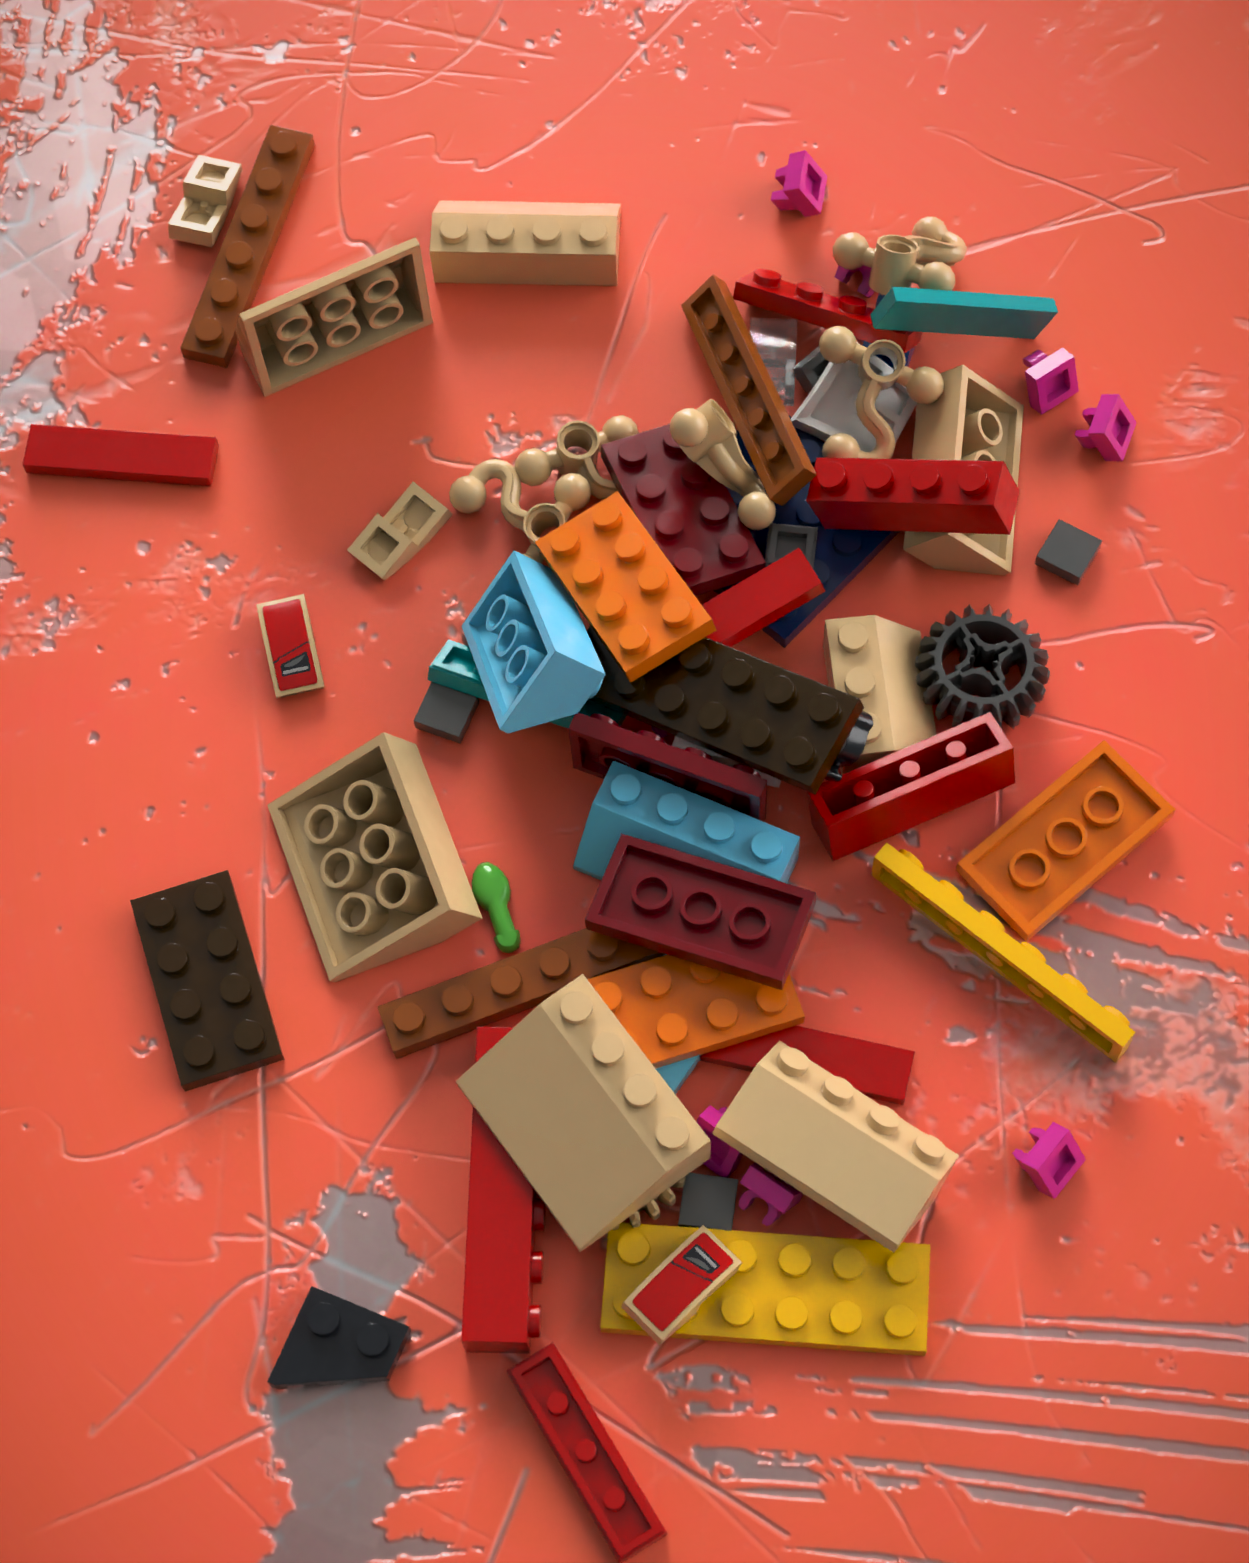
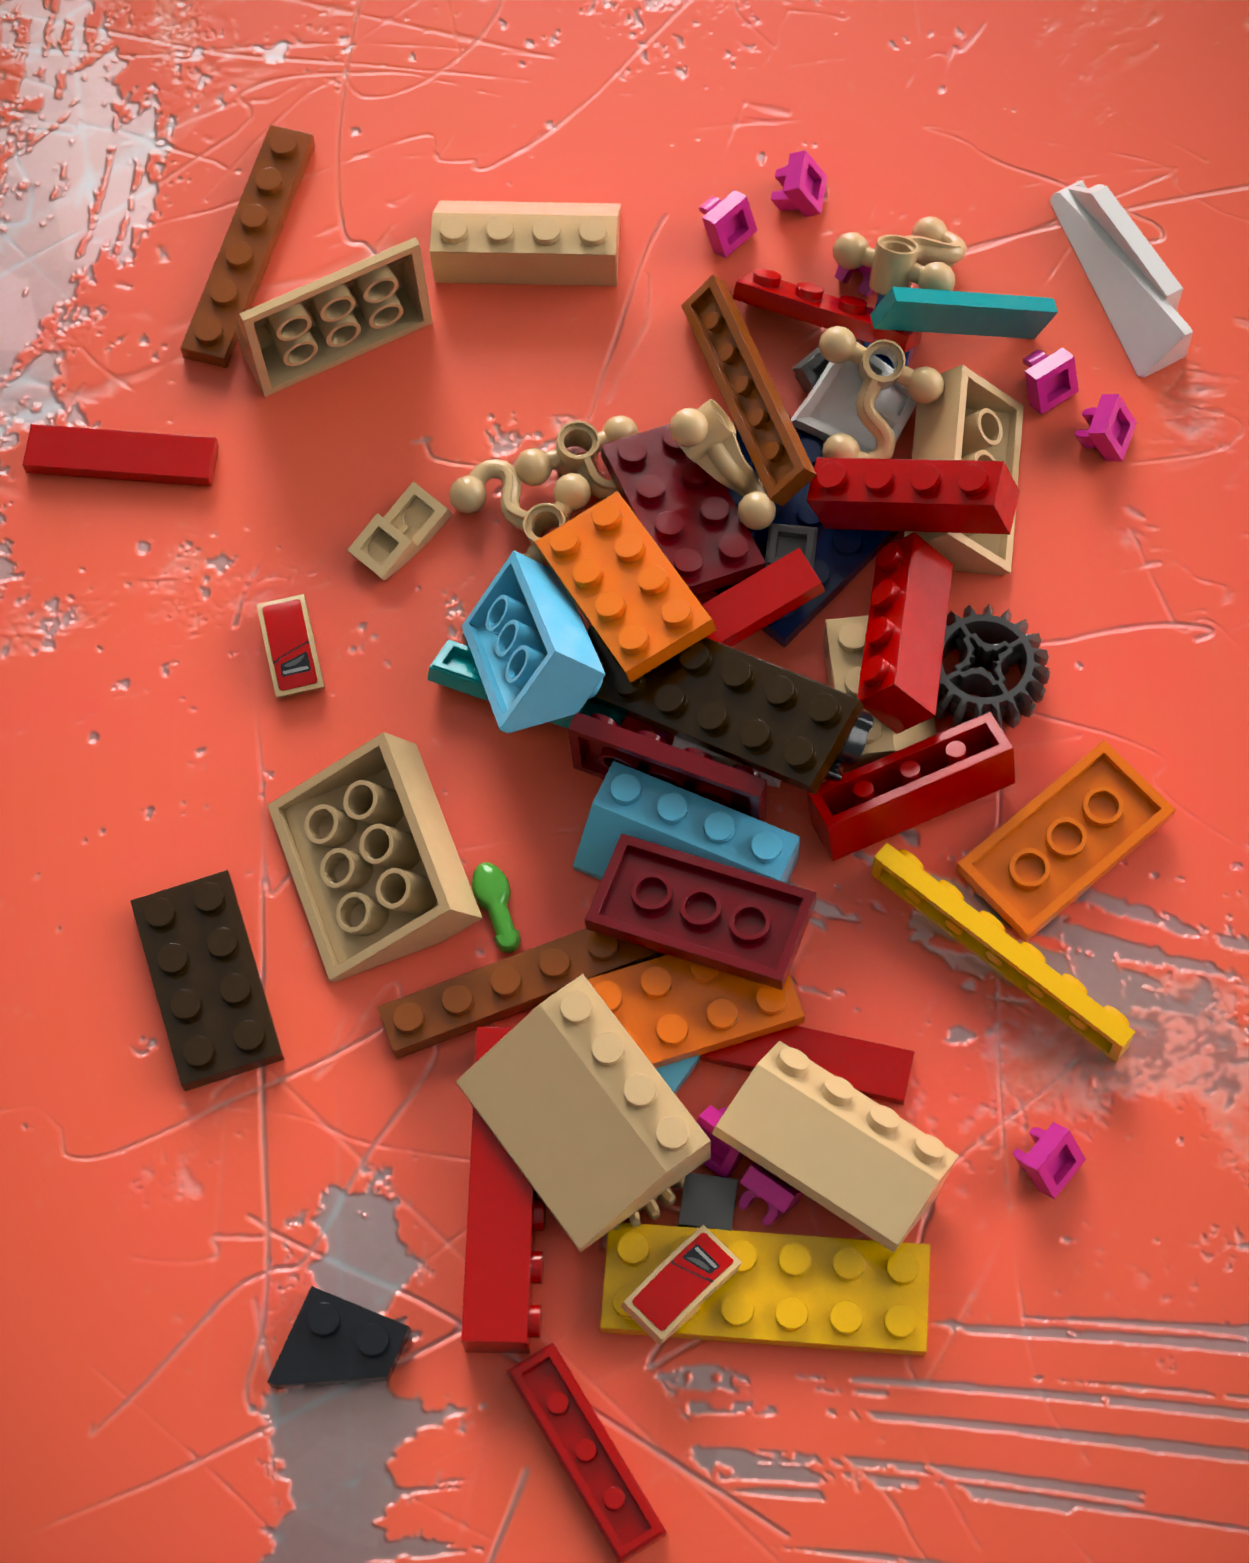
(206, 201): tan slope -> none
(446, 712): dark grey tile -> none
(728, 222): none -> dark pink tile
(777, 347): clear slope -> none
(905, 633): none -> red brick
(1068, 552): dark grey tile -> none
(1126, 276): none -> white wedge

